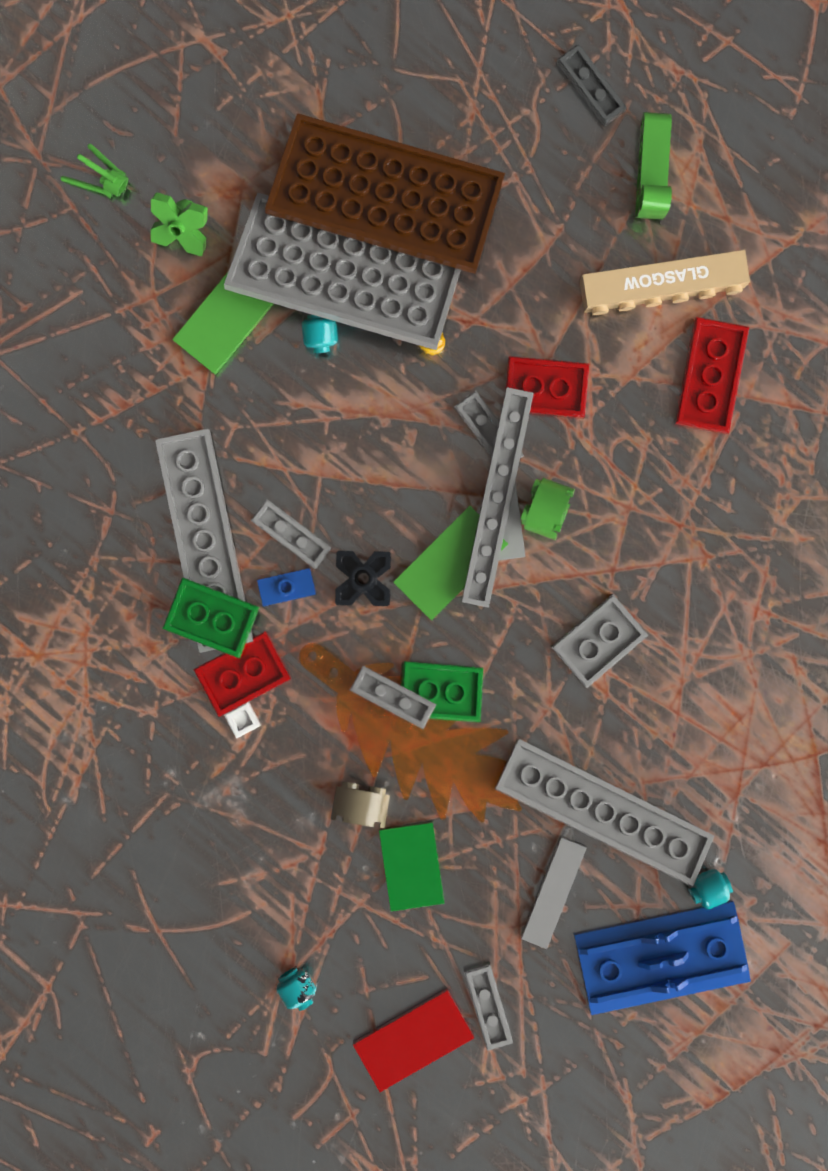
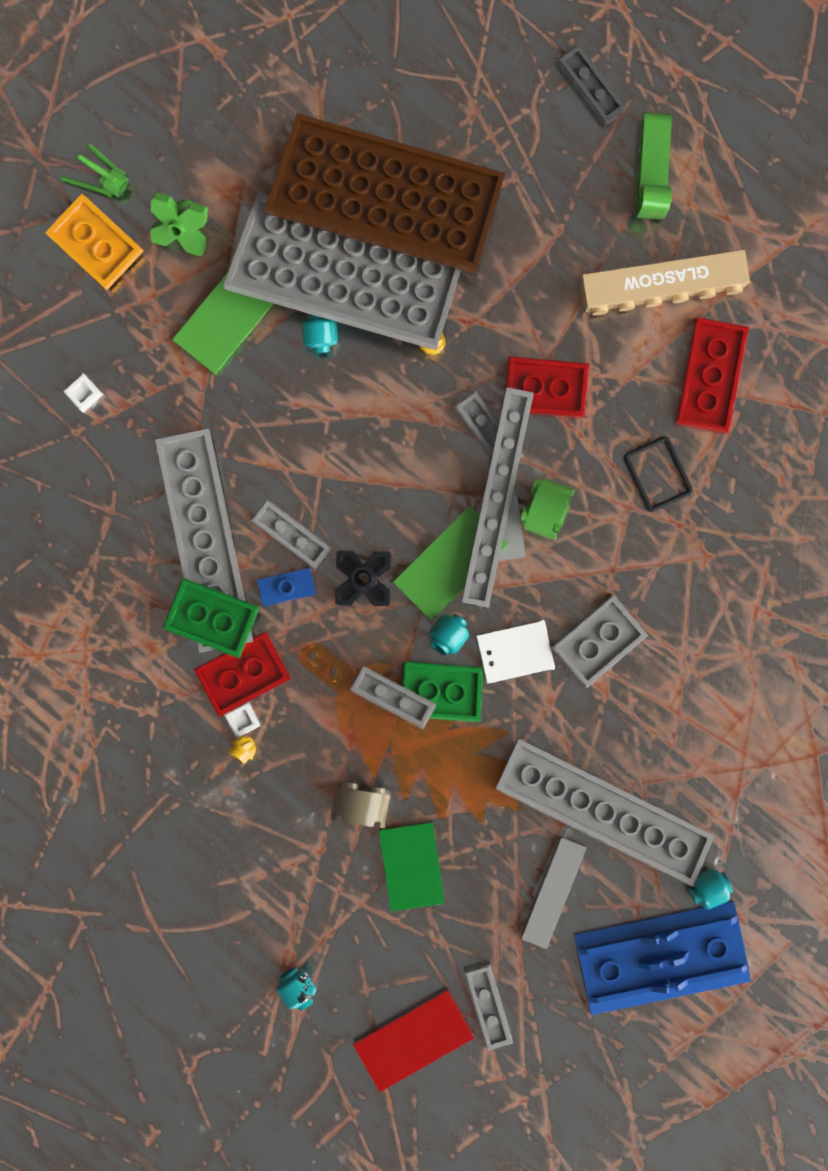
(83, 392): none -> white tile
(94, 241): none -> light orange plate
(242, 748): none -> yellow plate
(448, 634): none -> teal head
(515, 652): none -> white container
(678, 464): none -> black piece

